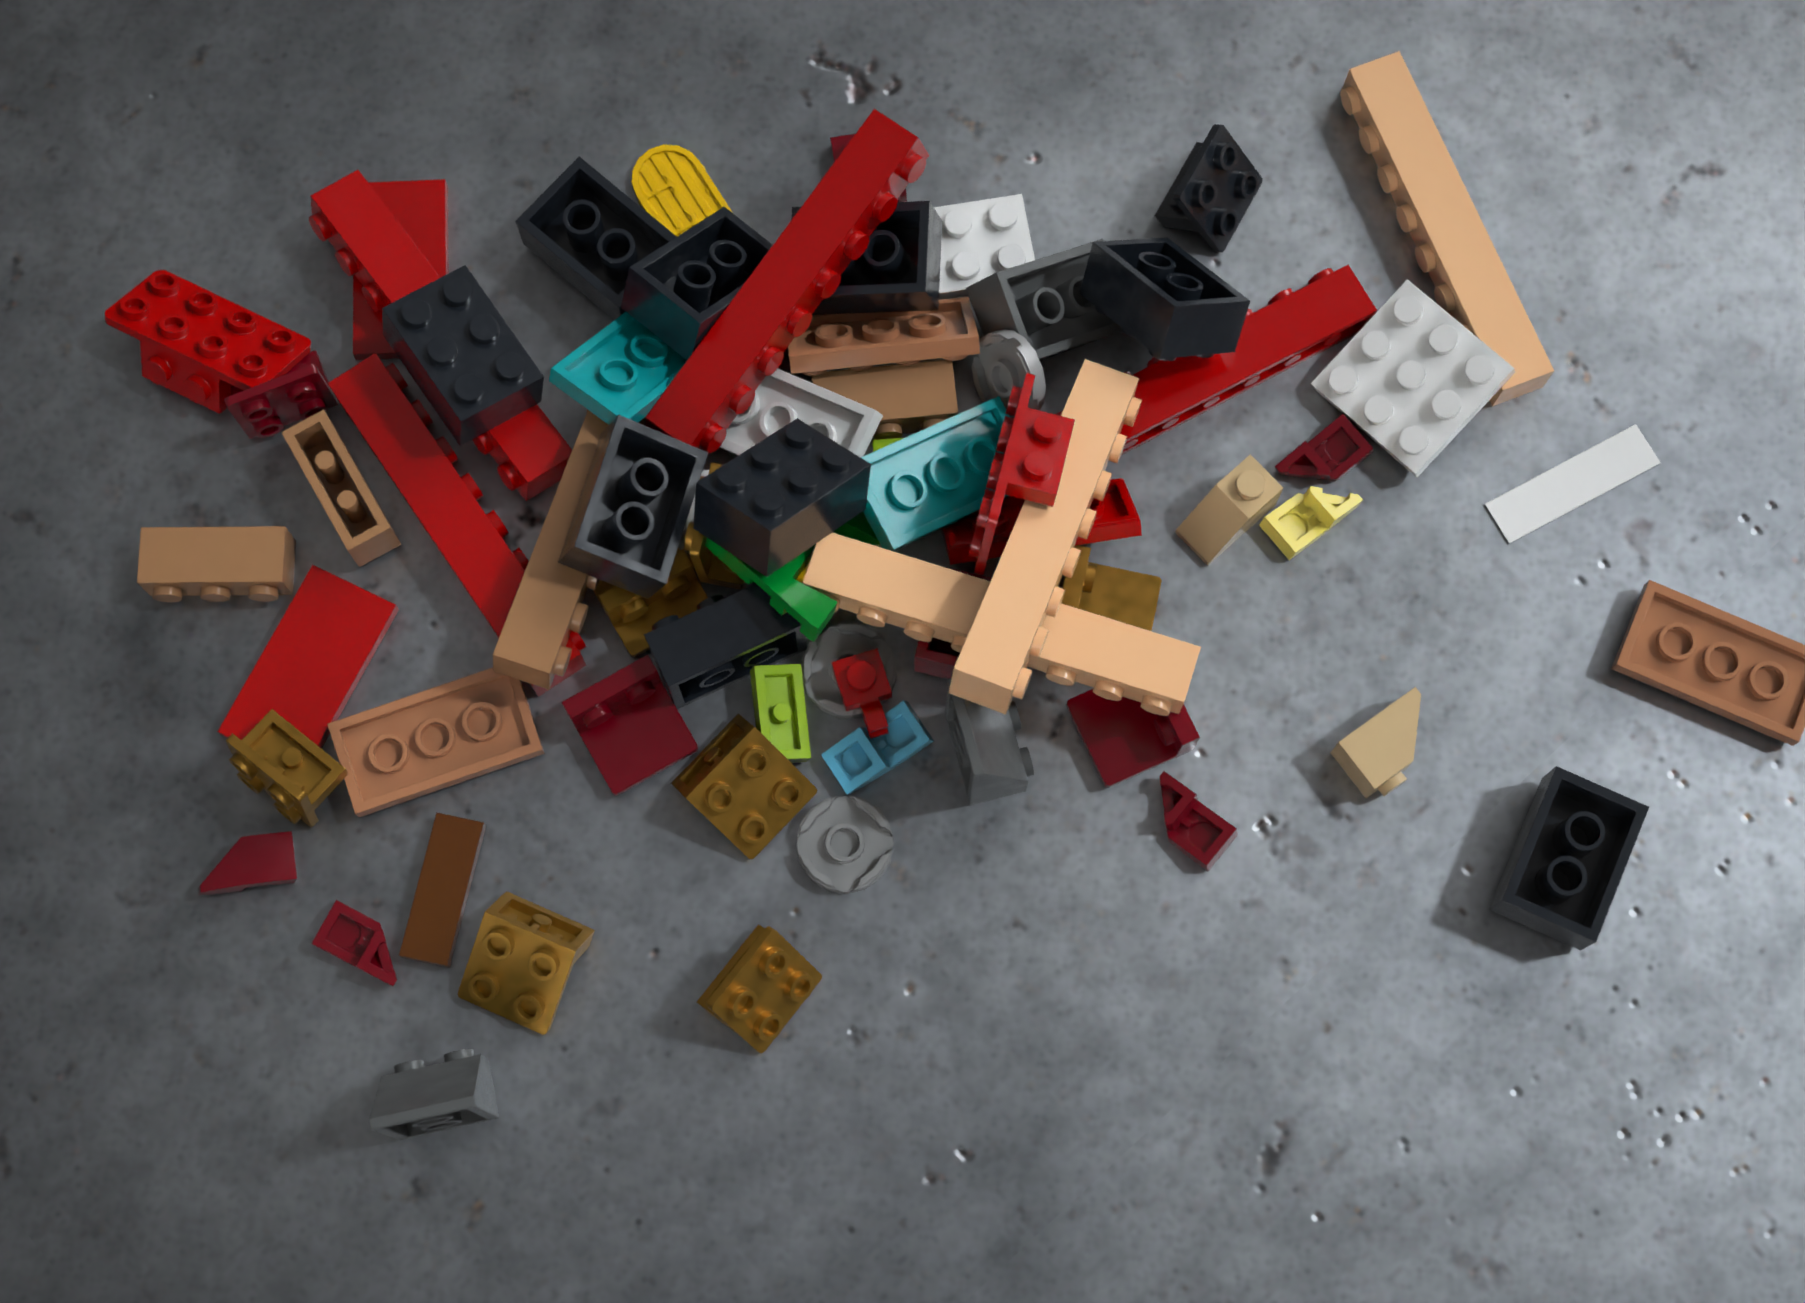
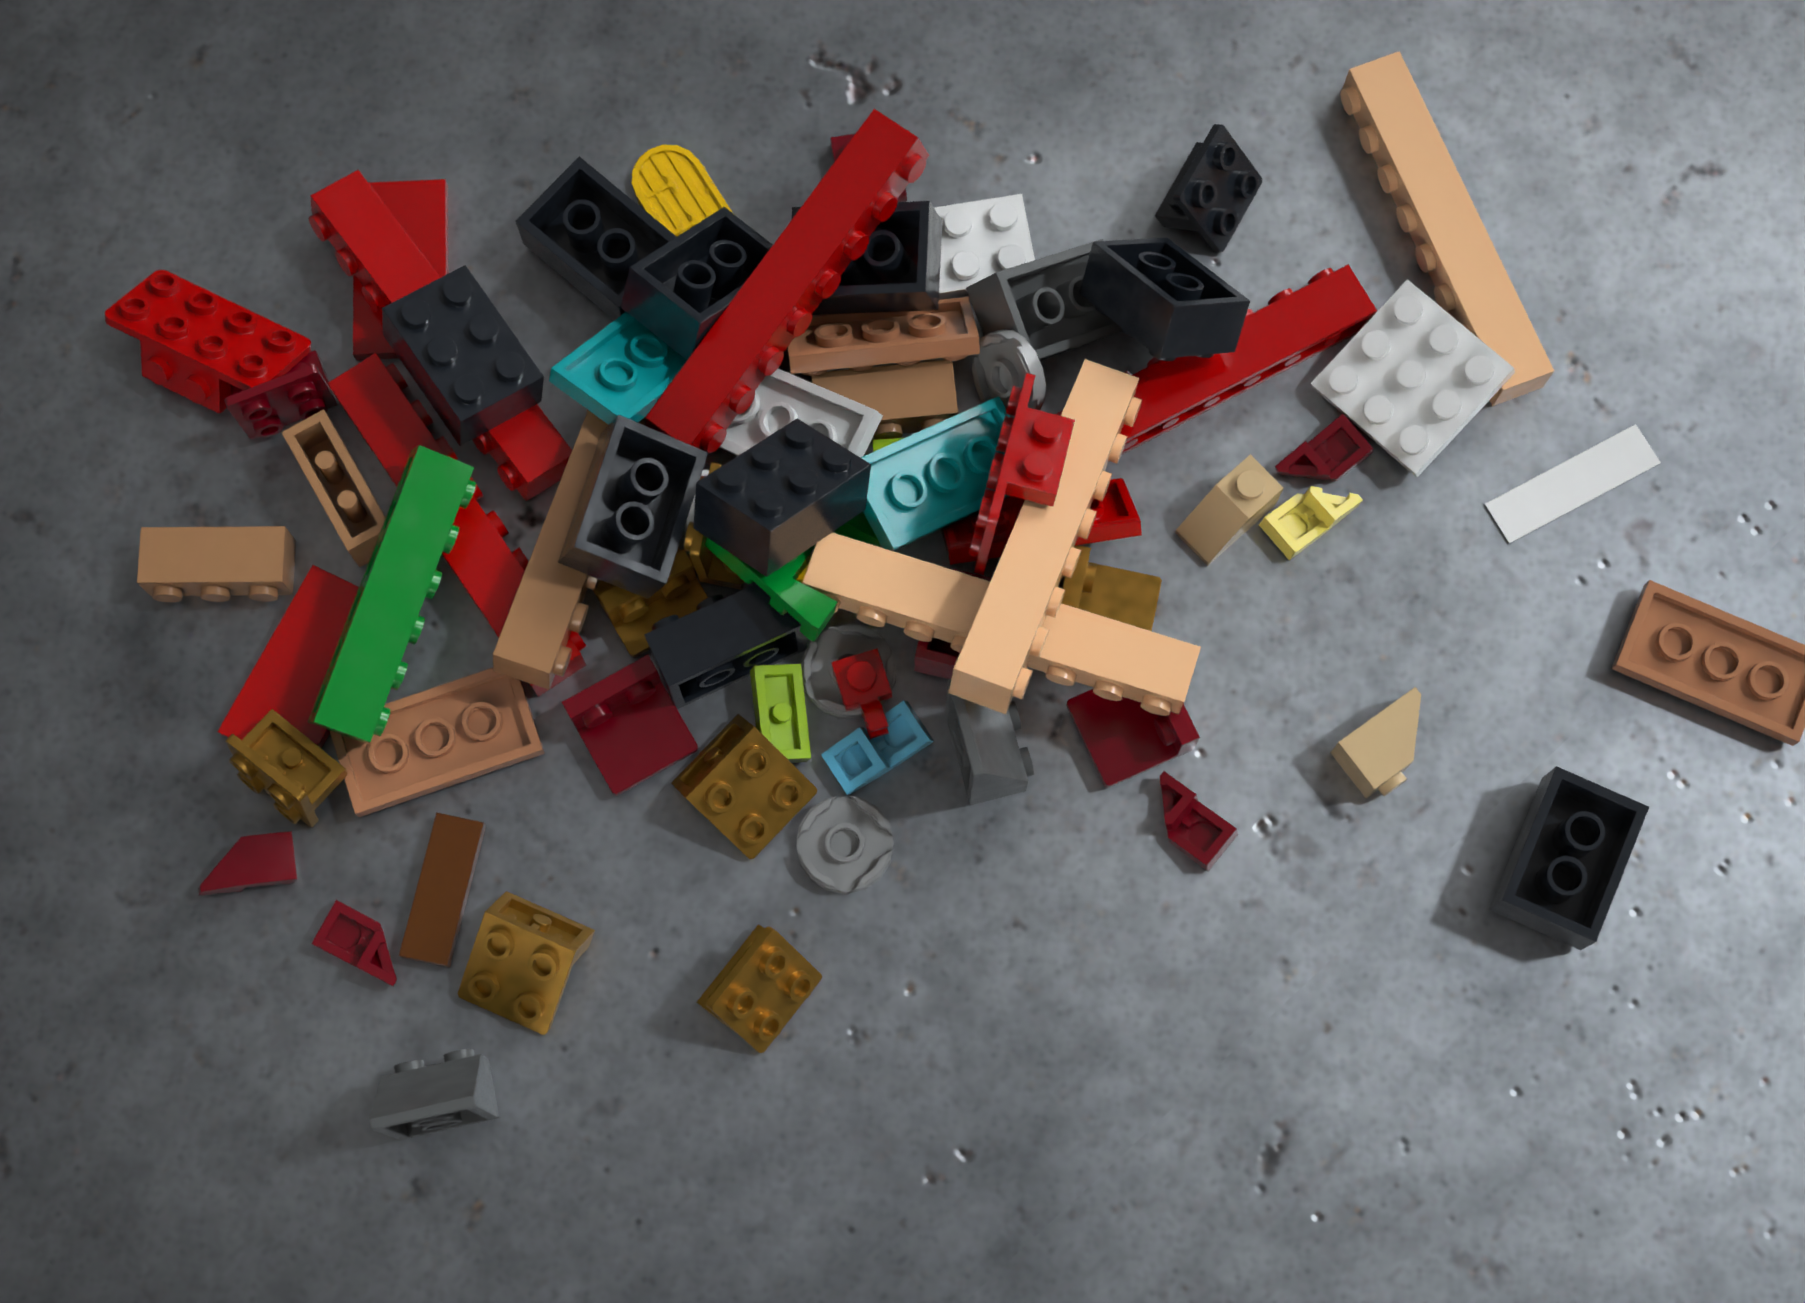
(392, 595): none -> green brick

